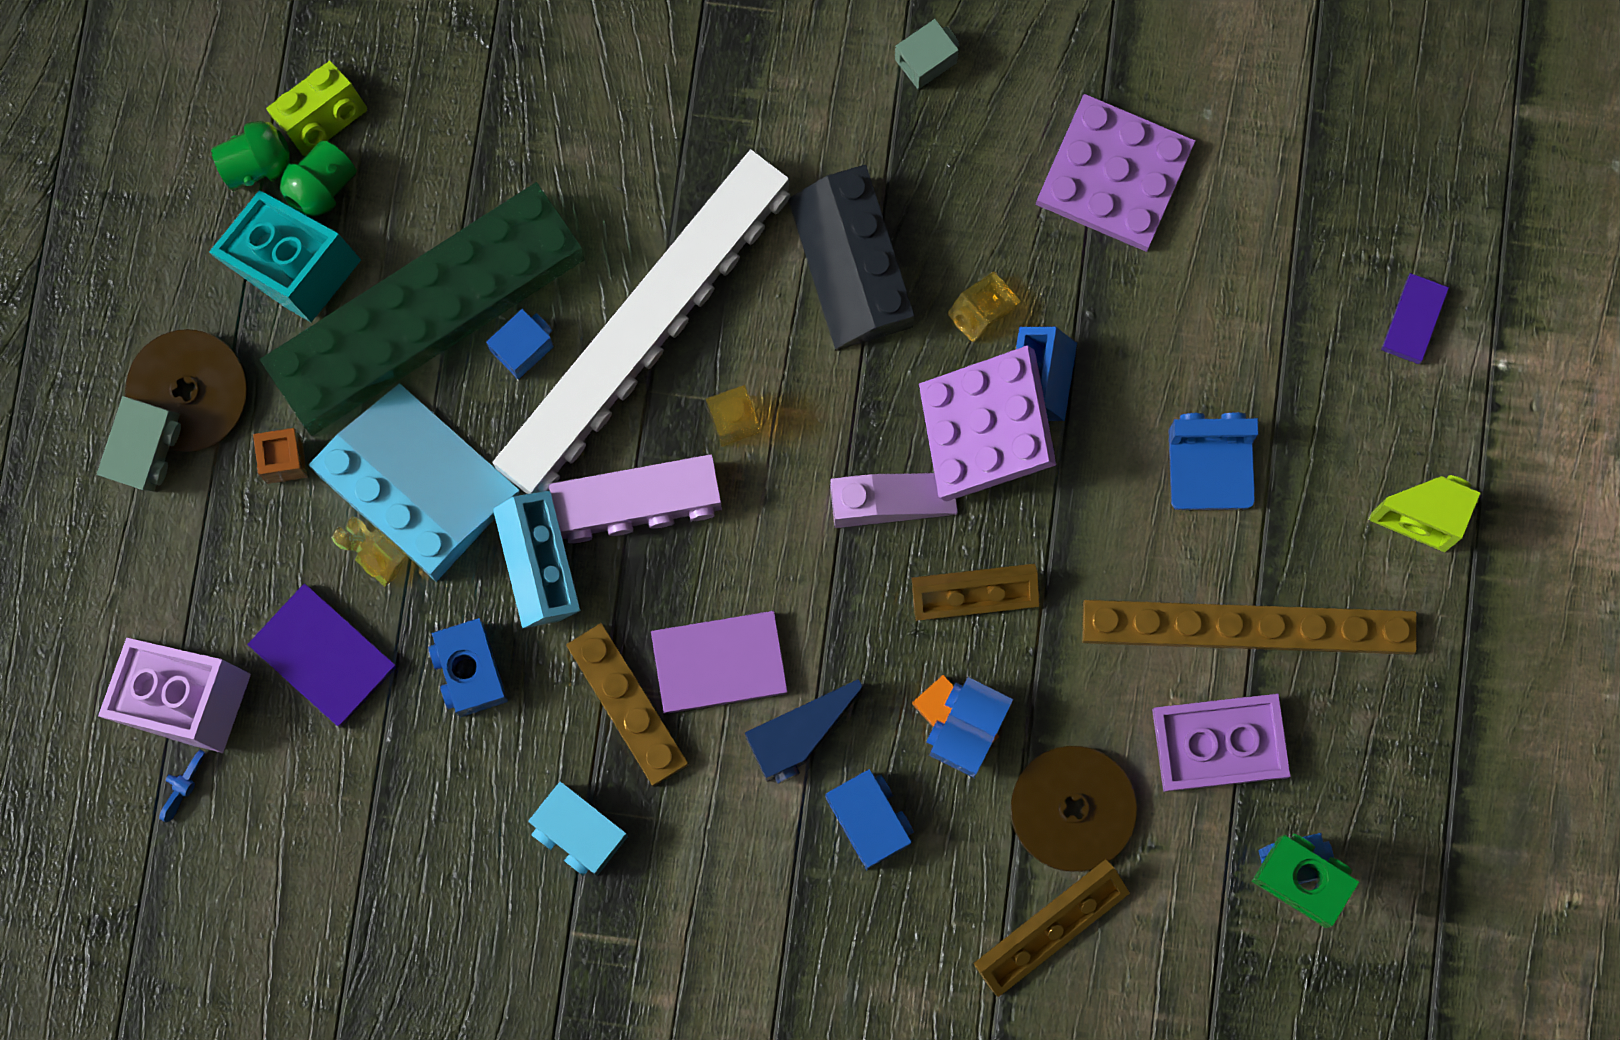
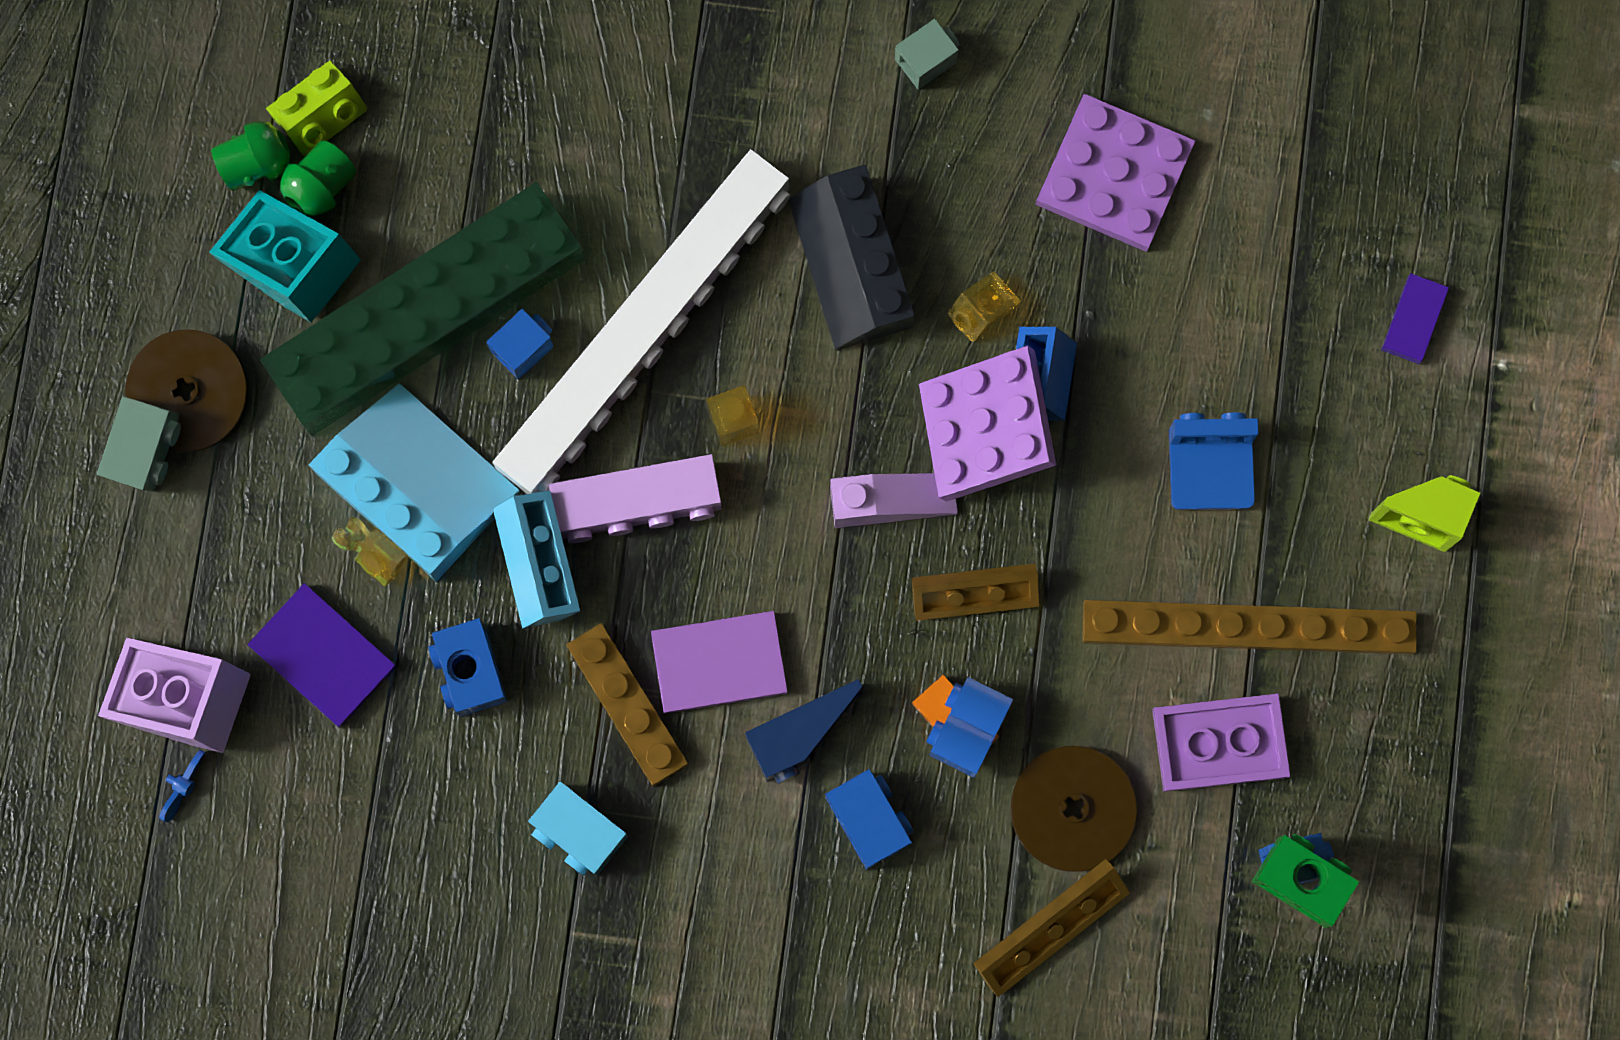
(280, 455): dark orange brick -> none

